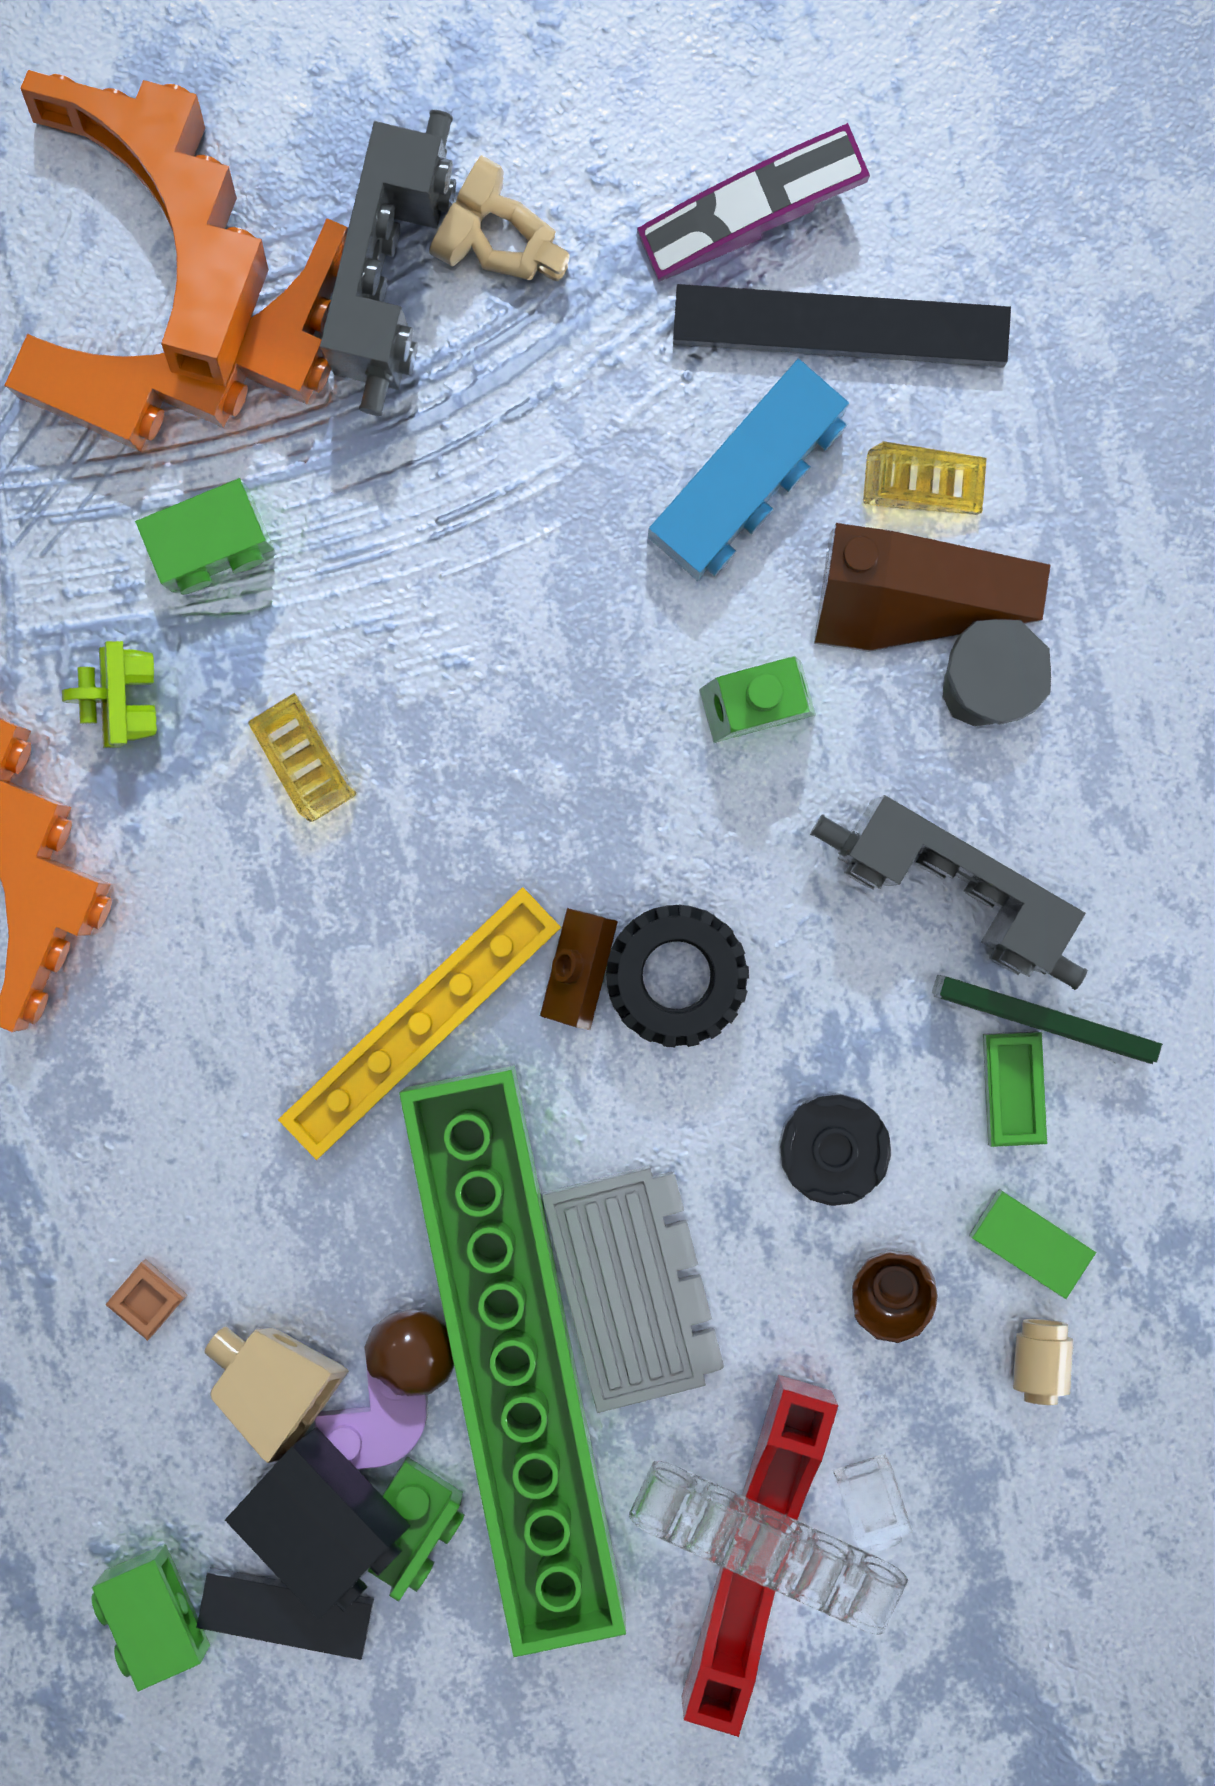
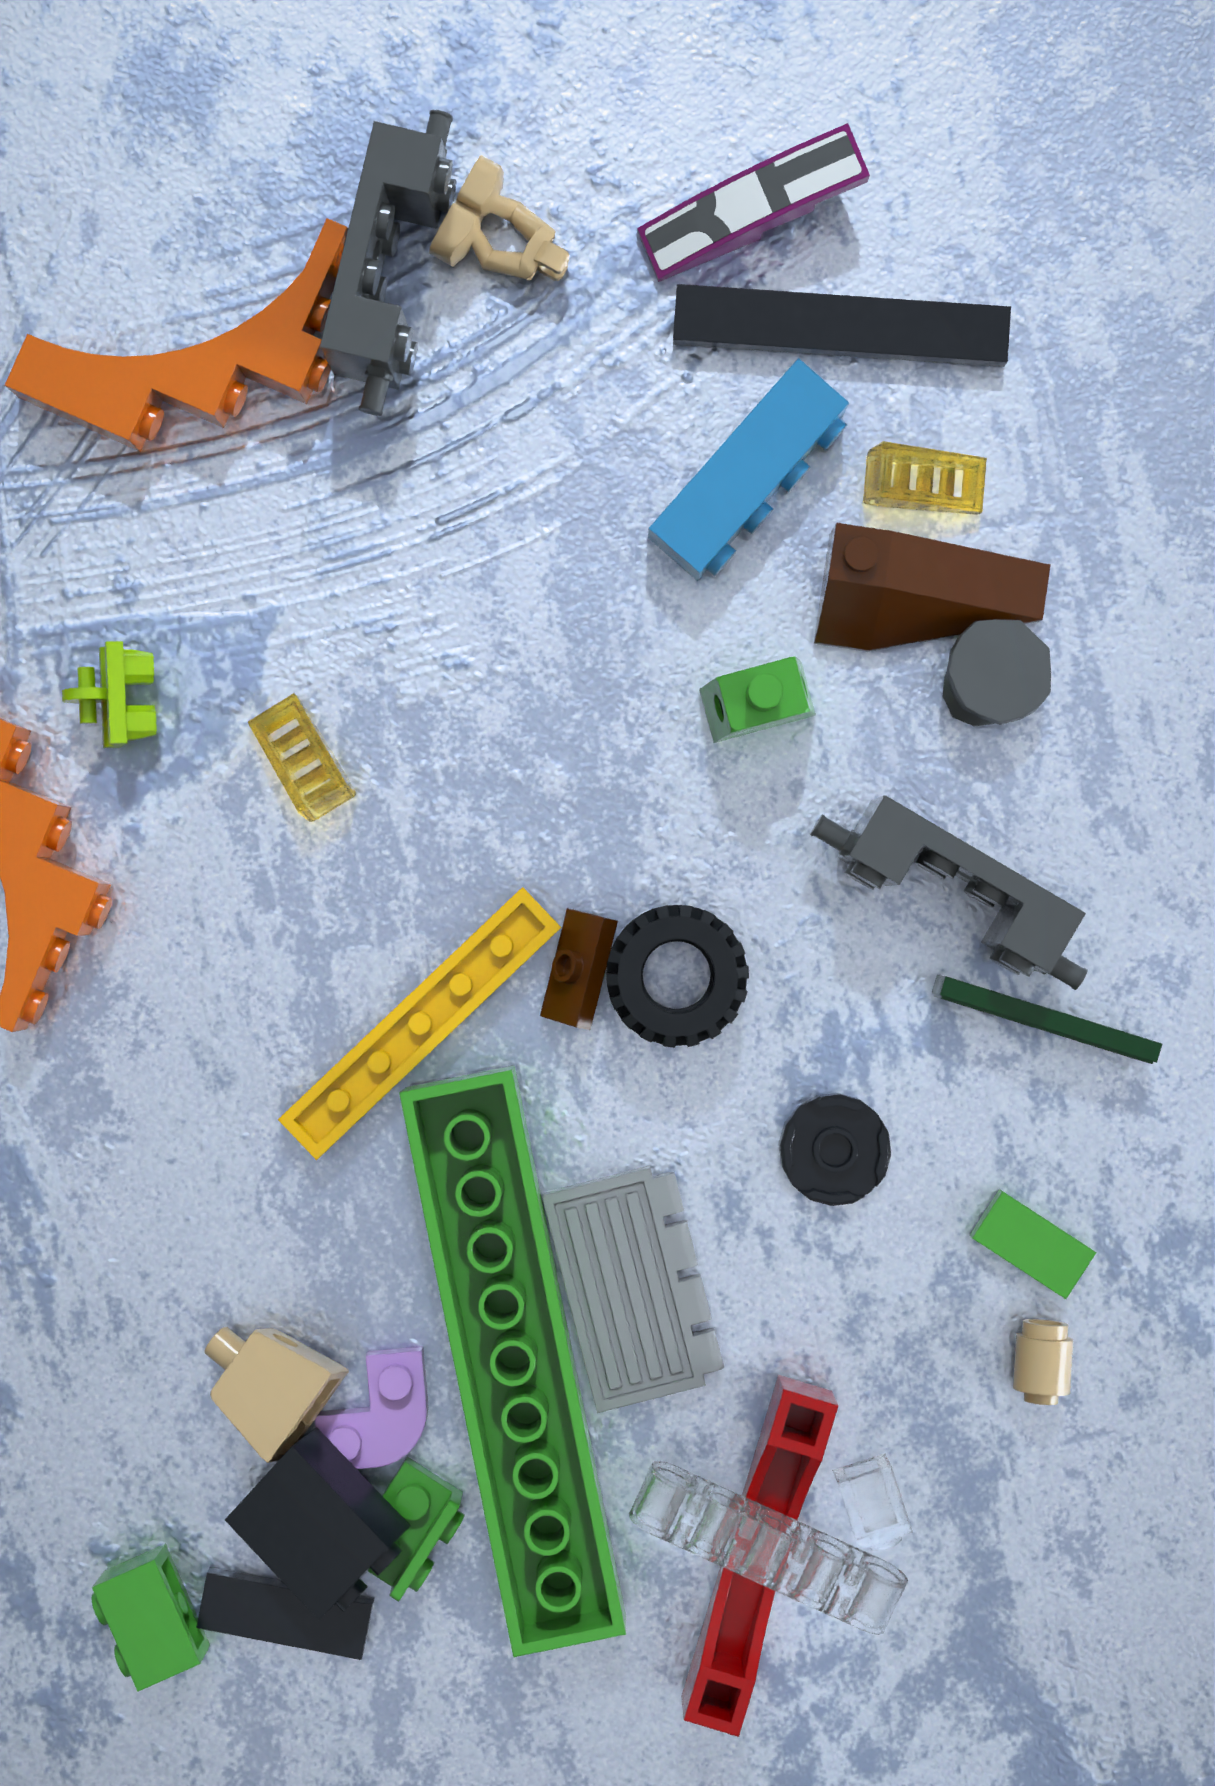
(146, 1299): nougat tile -> none
(157, 140): orange arch -> none
(205, 537): bright green brick -> none
(410, 1352): reddish brown hair -> none
(894, 1296): reddish brown hair -> none
(1015, 1089): bright green tile -> none

